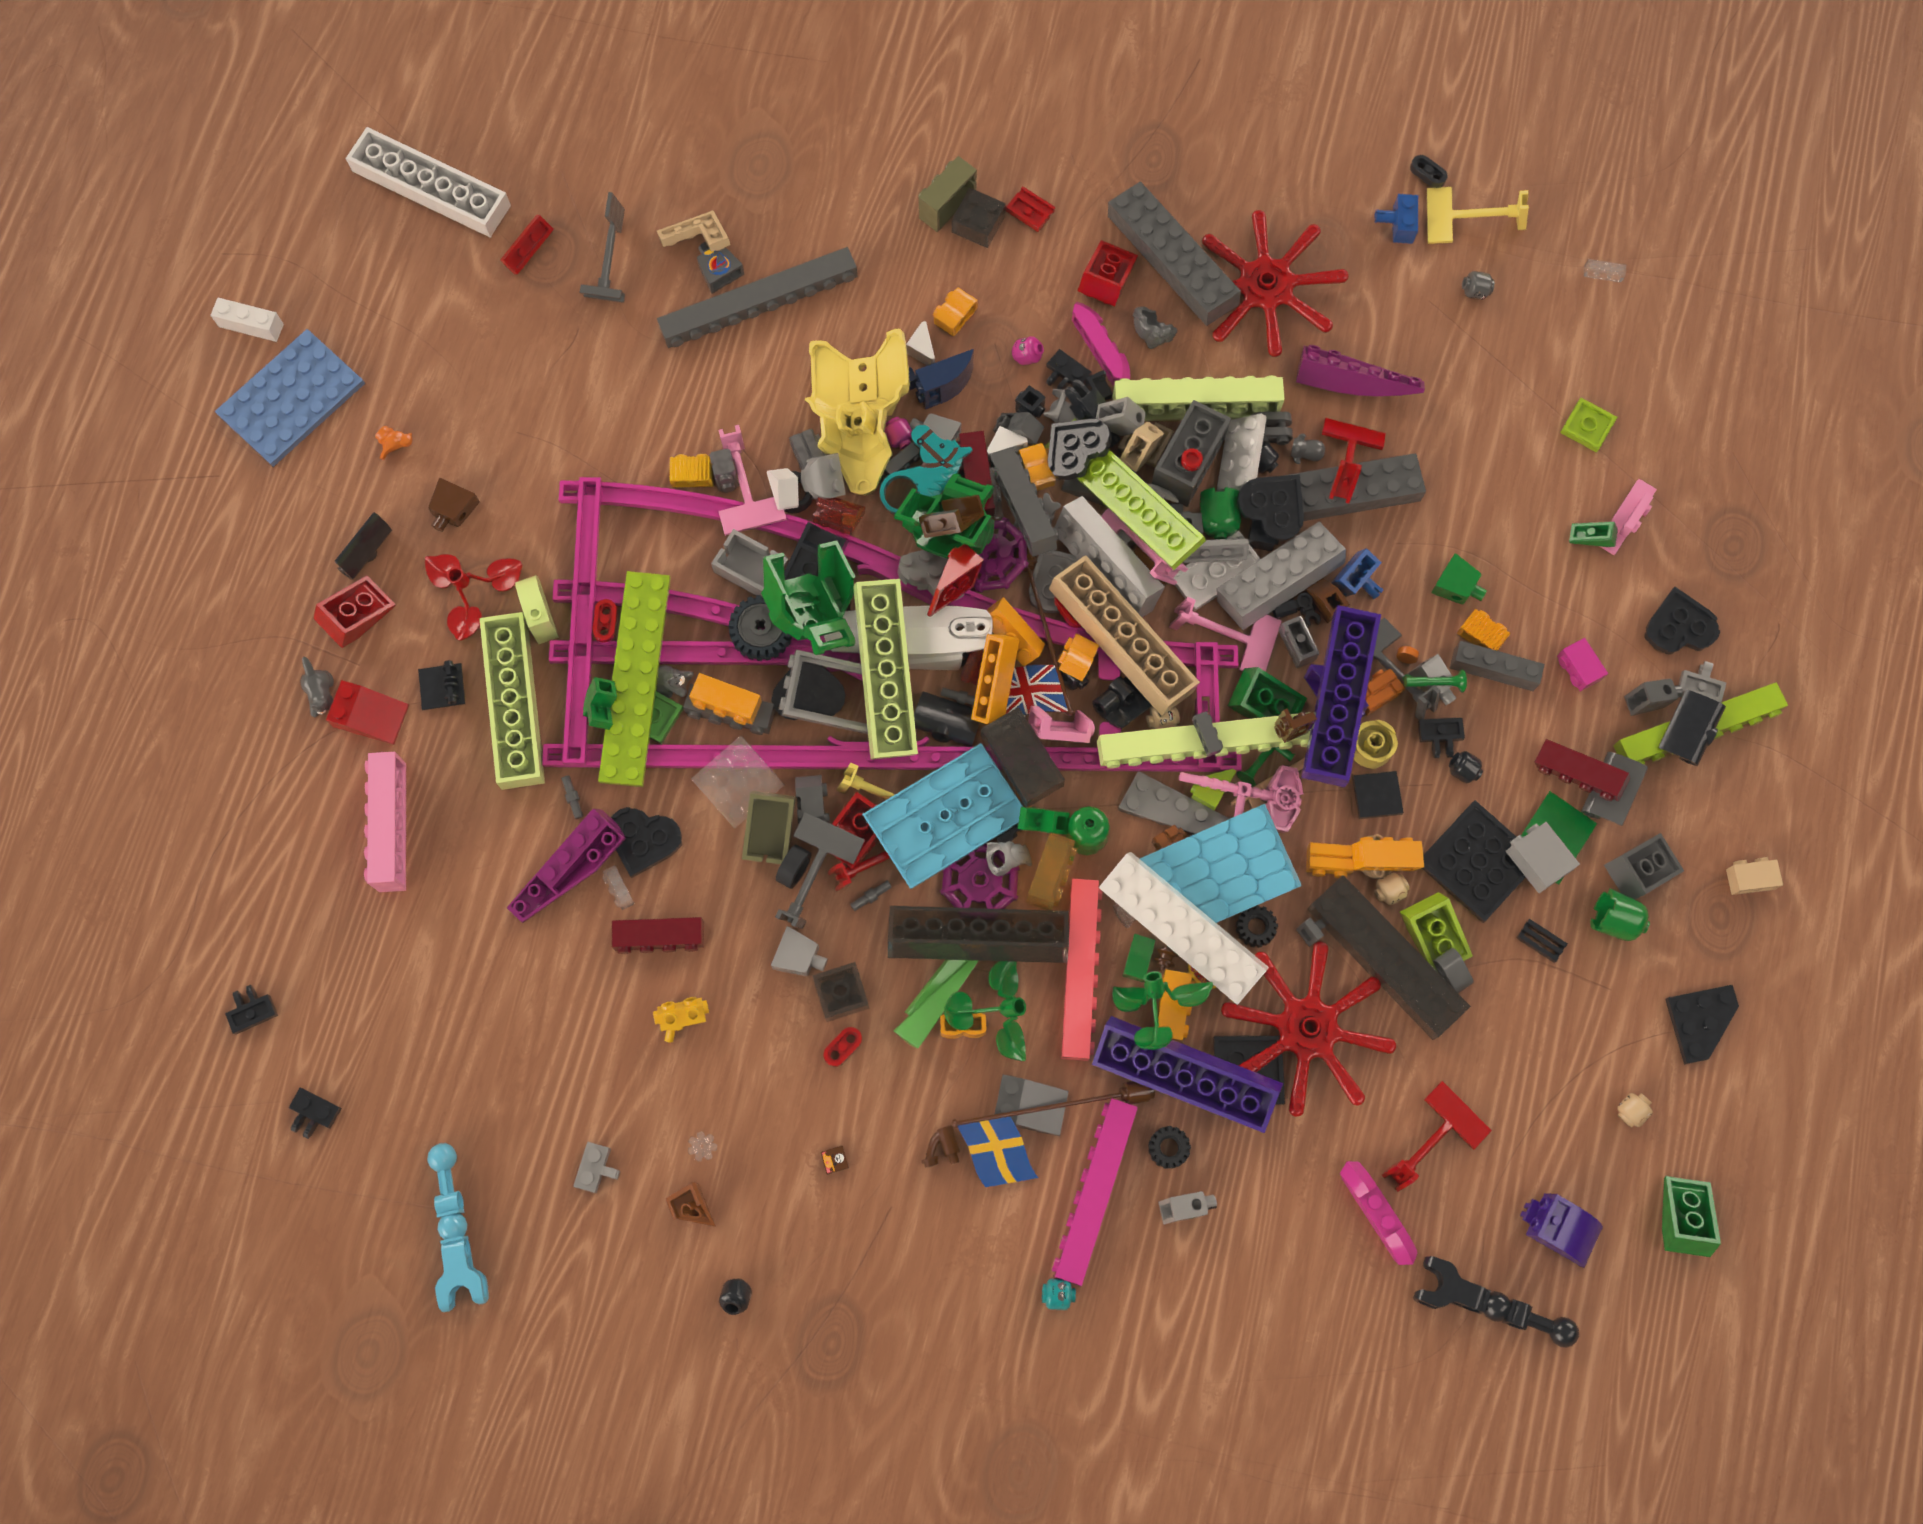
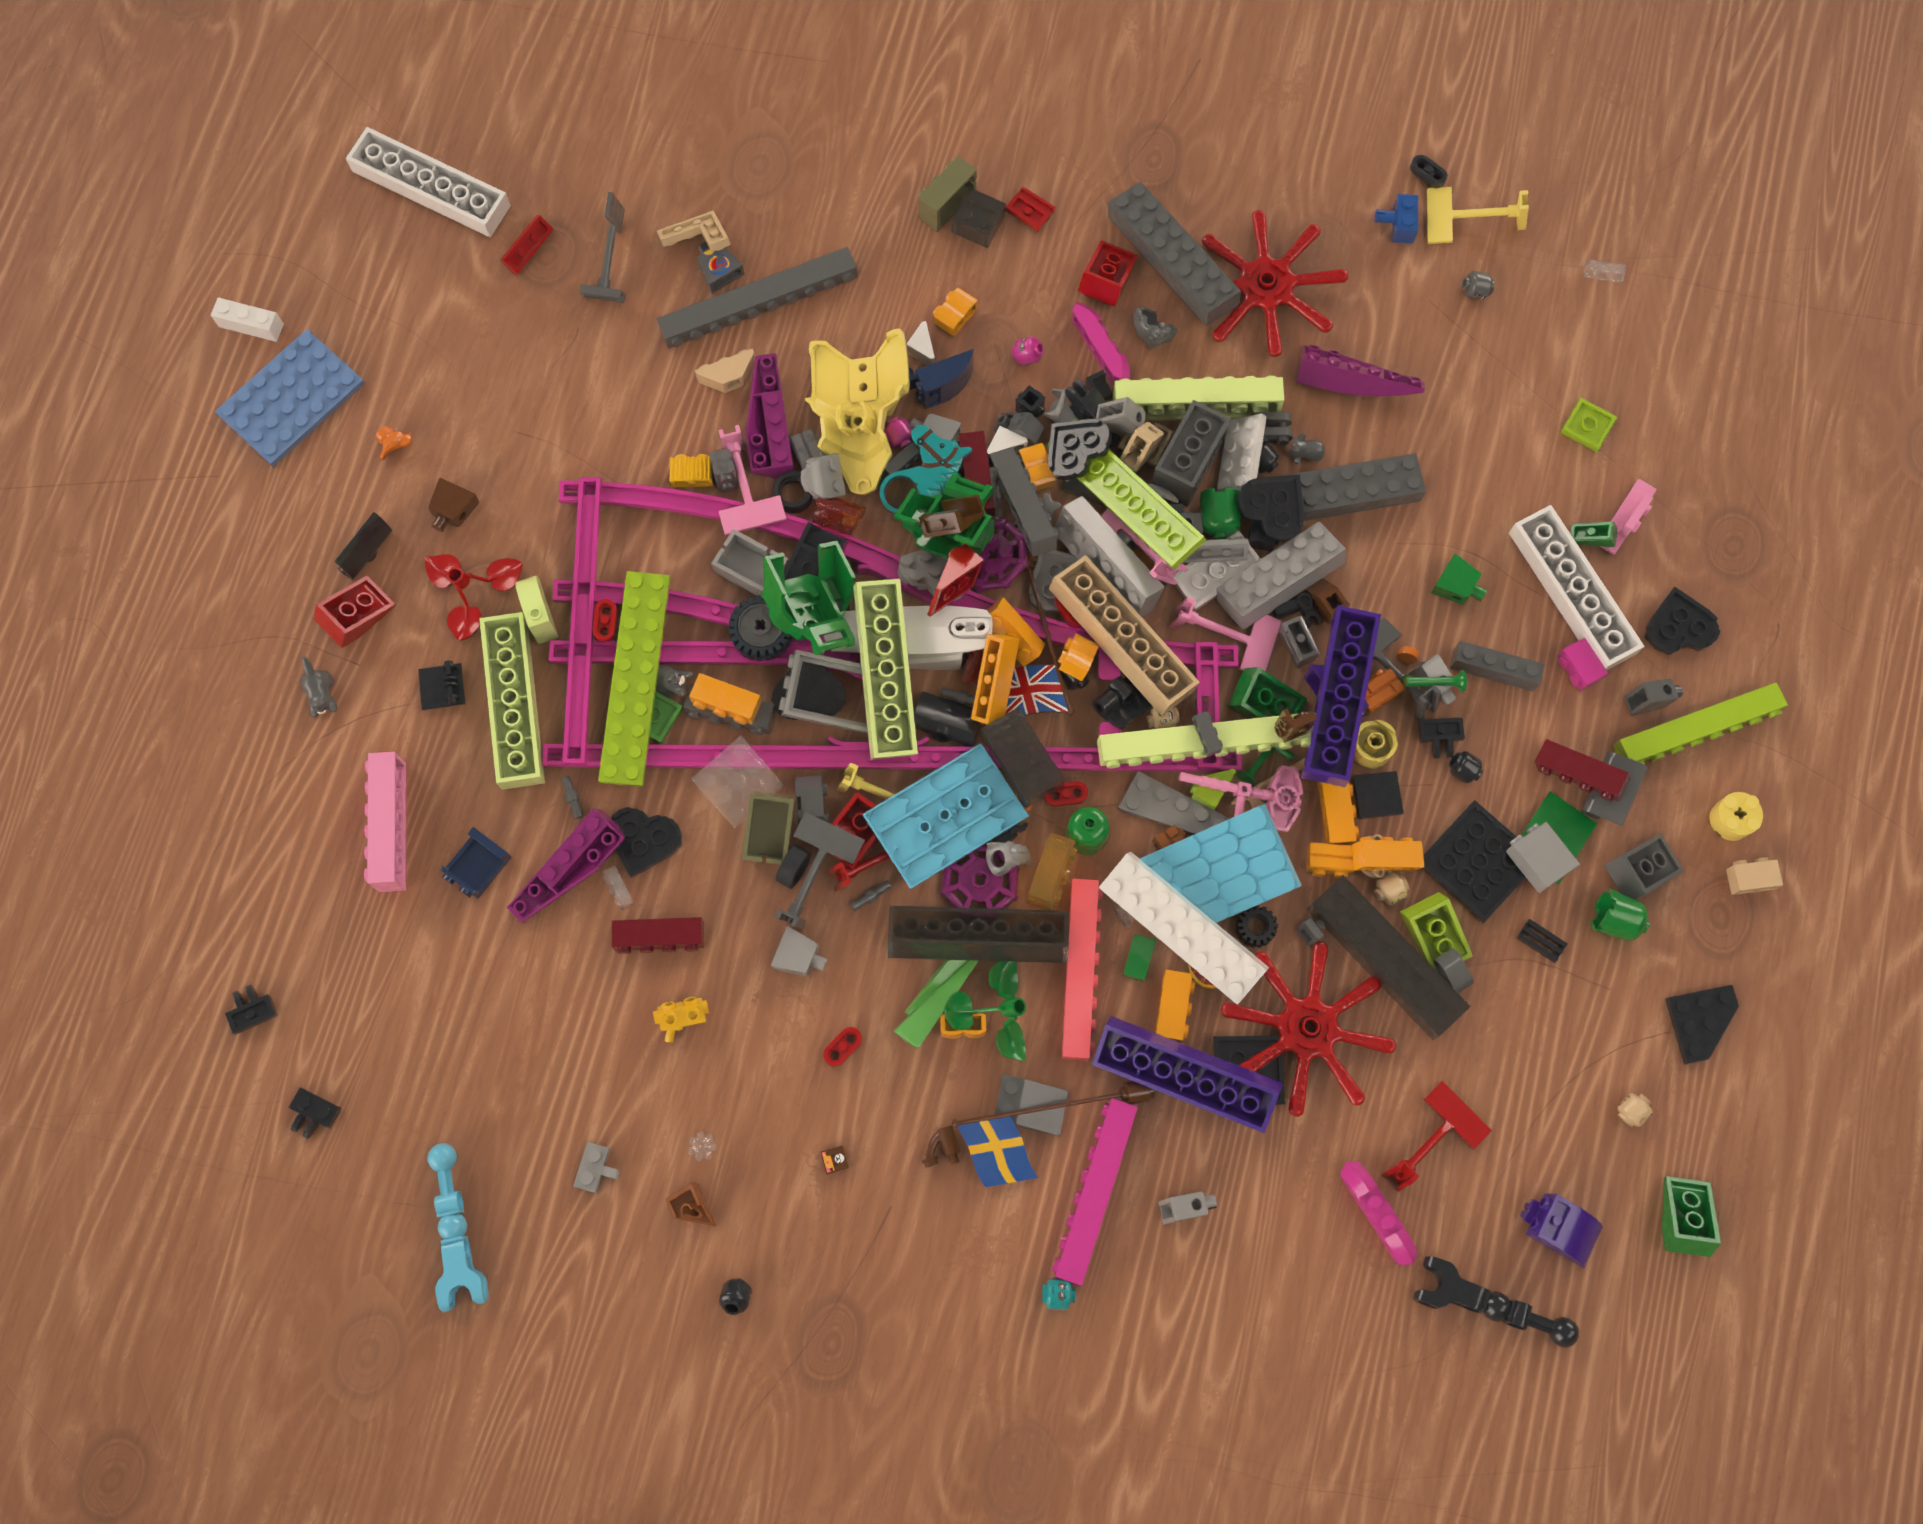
(366, 712): red slope -> none
(476, 864): none -> dark blue panel
(598, 703): green brick -> none
(728, 372): none -> tan slope
(766, 421): none -> magenta wedge
(784, 488): white slope -> none
(840, 992): clear smoke brick -> none
(1043, 820): green brick -> none
(1045, 728): bright pink panel -> none
(1066, 794): none -> red plate
(1067, 369): black hinge -> none
(1132, 998): green plant -> none
(1155, 1147): black tyre -> none
(1165, 958): reddish brown wheel -> none
(1191, 459): red tile -> none
(1338, 814): none -> light orange brick
(1349, 472): red piece -> none
(1358, 574): blue brick -> none
(1483, 631): light orange brick -> none
(1575, 587): none -> white brick
(1692, 727): black panel -> none
(1702, 683): light grey plate -> none
(1736, 816): none -> light yellow brick

